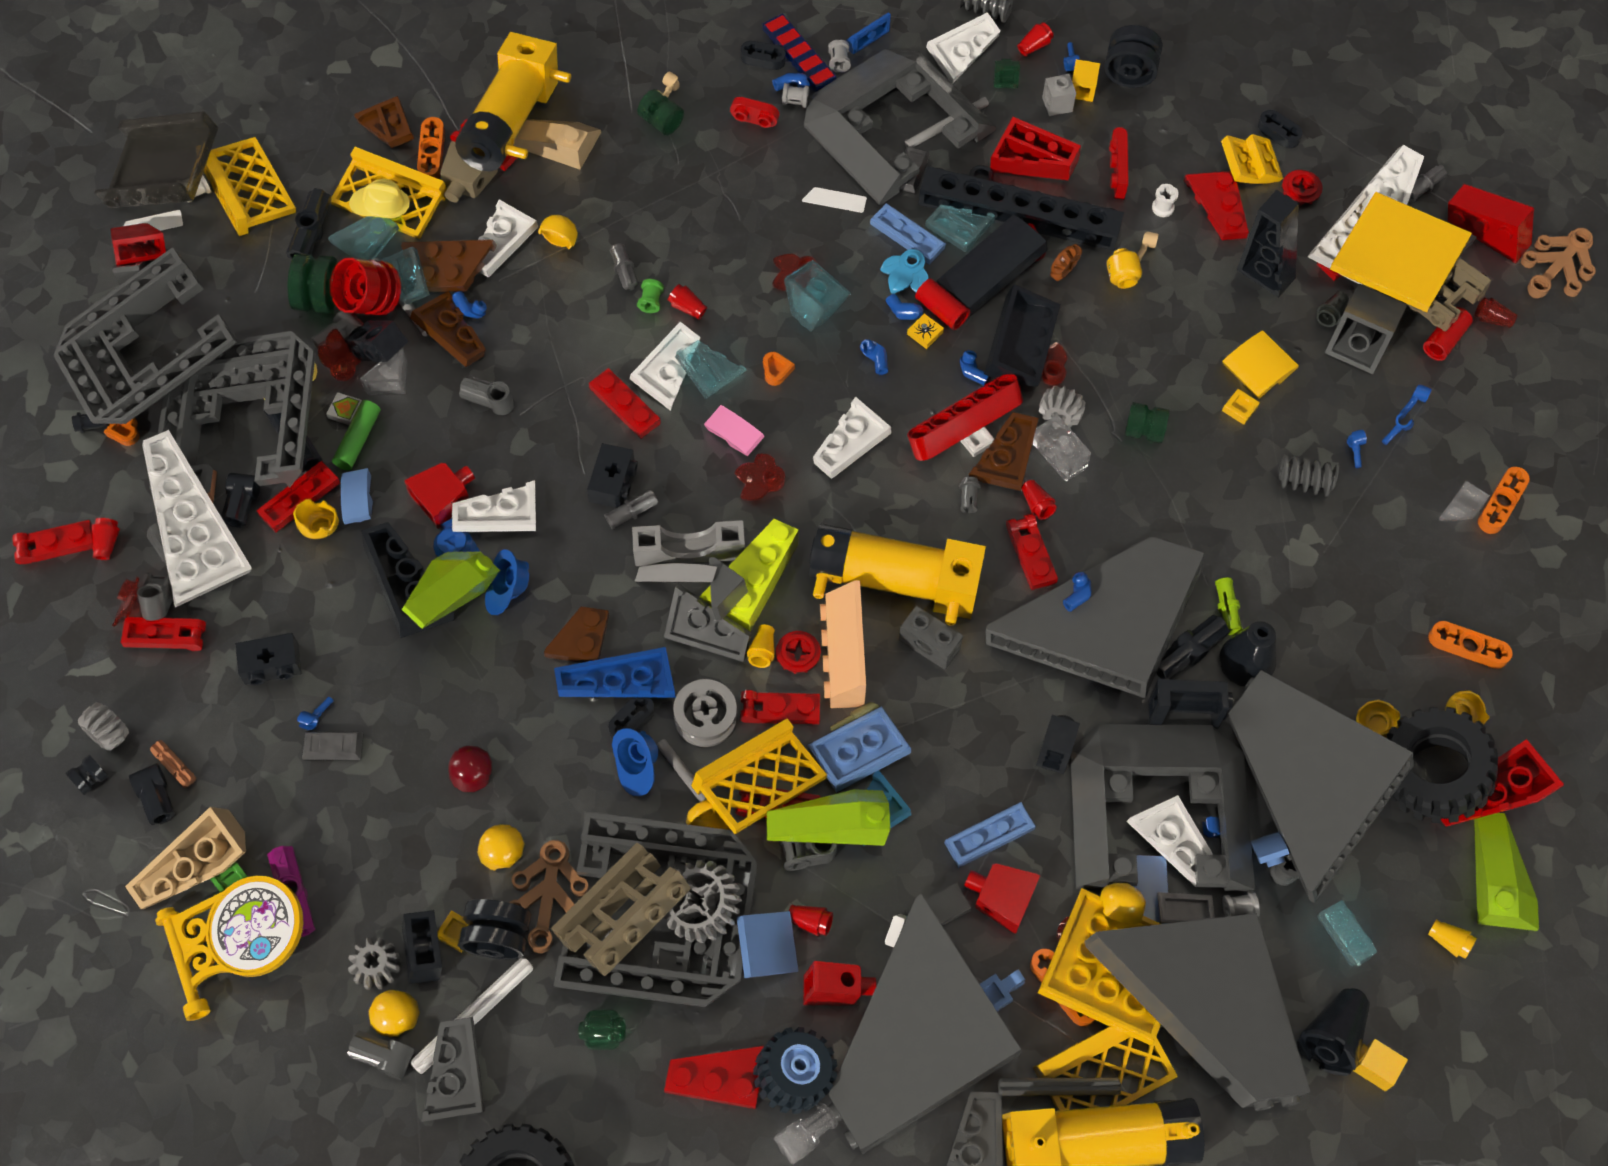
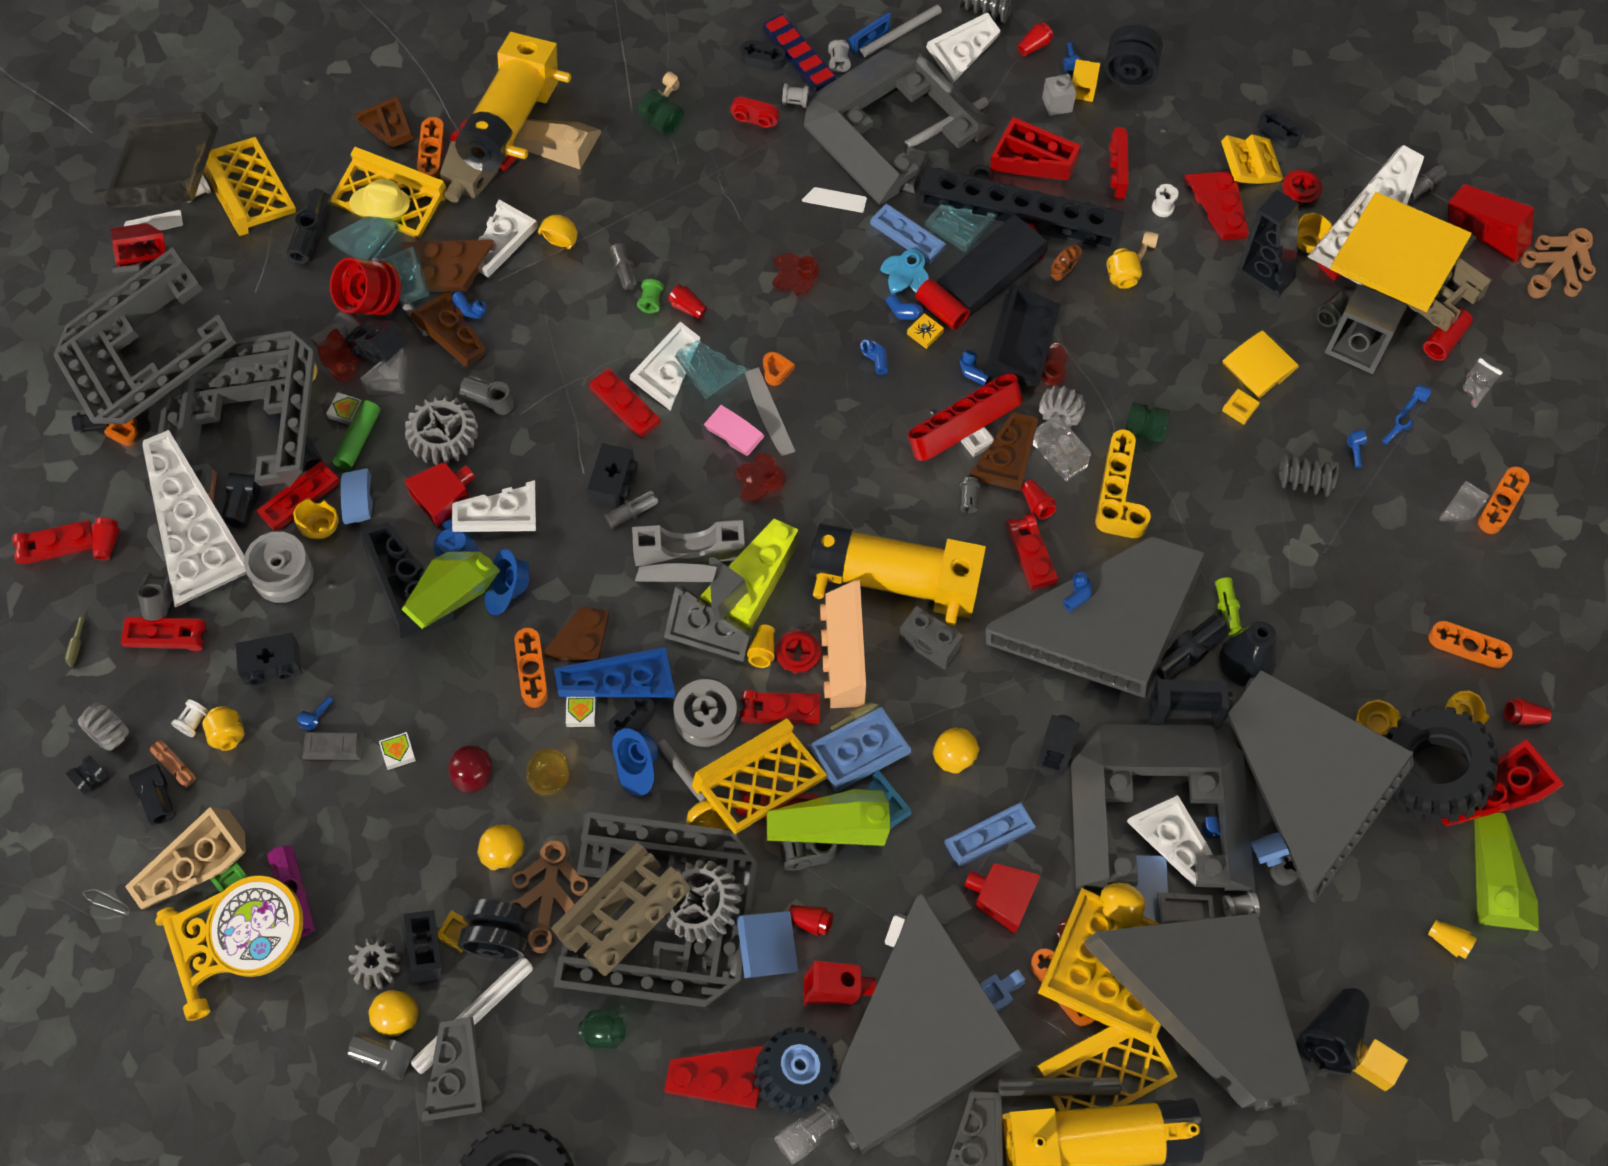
(74, 644): none -> olive piece
(127, 595): clear red plate -> none
(190, 718): none -> white bush
(223, 728): none -> yellow head
(278, 567): none -> light grey wheel
(310, 283): clear green wheel -> none
(397, 751): none -> tile
(431, 441): none -> light grey gear
(522, 659): none -> orange beam
(547, 772): none -> clear yellow hair
(580, 711): none -> tile
(768, 412): none -> light grey sticker
(799, 79): blue arm -> none
(813, 295): clear light blue slope -> none
(852, 438): white wing -> none
(900, 31): none -> light grey bar
(955, 750): none -> yellow hair
(1006, 74): clear green tile -> none
(1118, 481): none -> yellow beam
(1311, 230): none -> yellow hair
(1347, 934): clear light blue bracket -> none
(1480, 380): none -> clear slope
(1495, 313): clear red cone -> none
(1526, 713): none -> red cone

